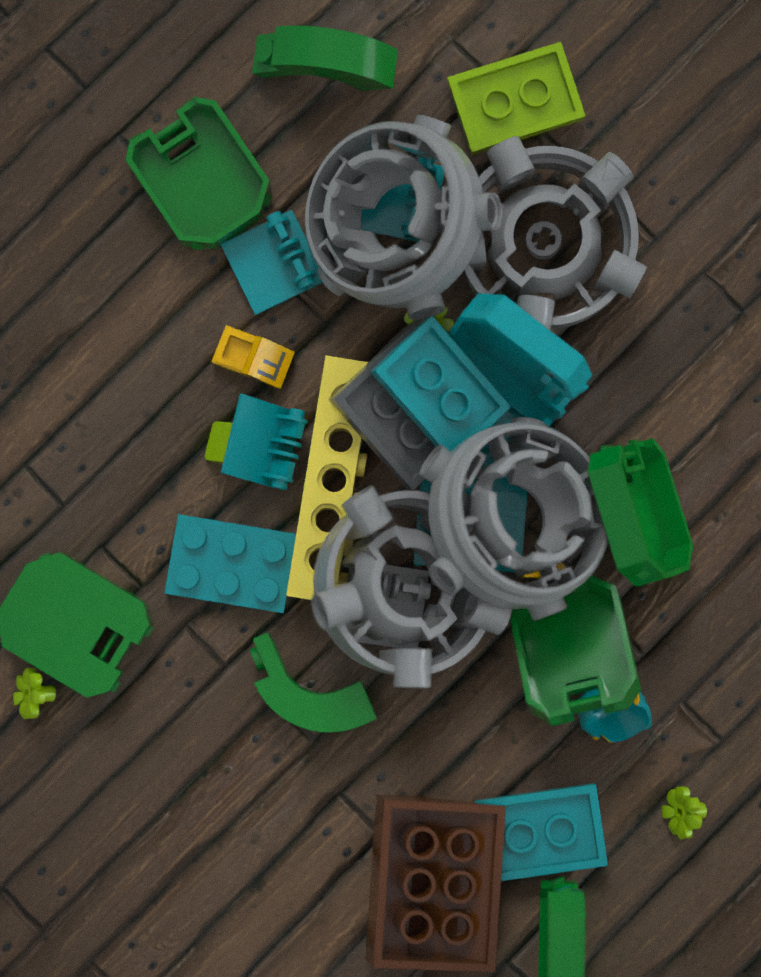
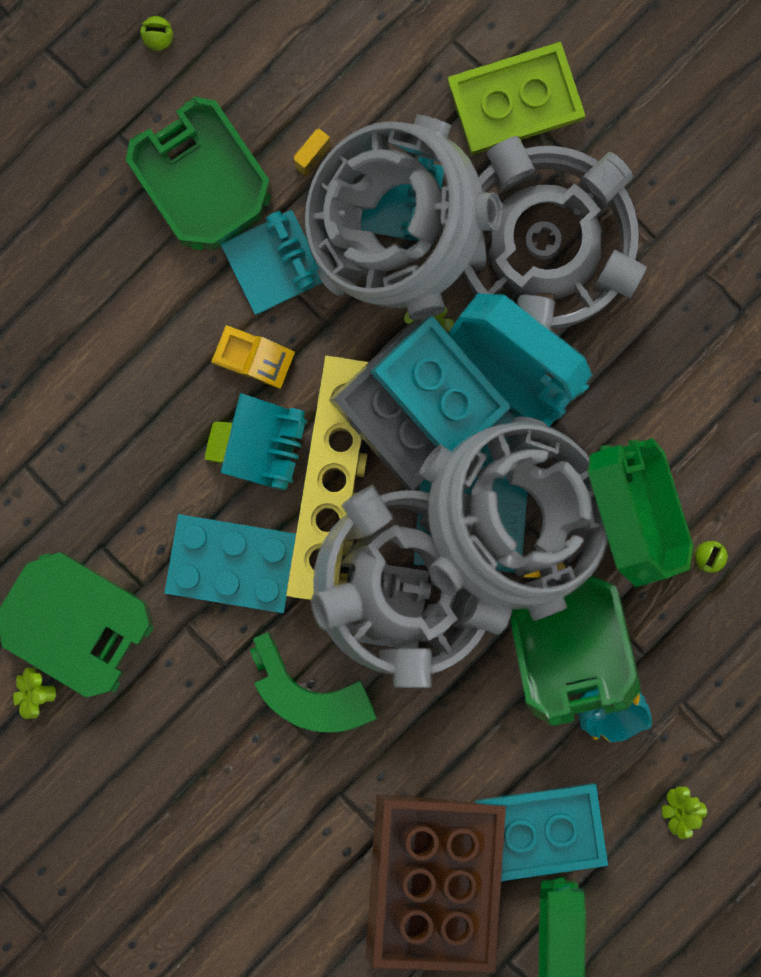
(153, 39): none -> lime hinge
(312, 152): none -> yellow tile
(327, 54): green arch -> none
(703, 553): none -> lime hinge

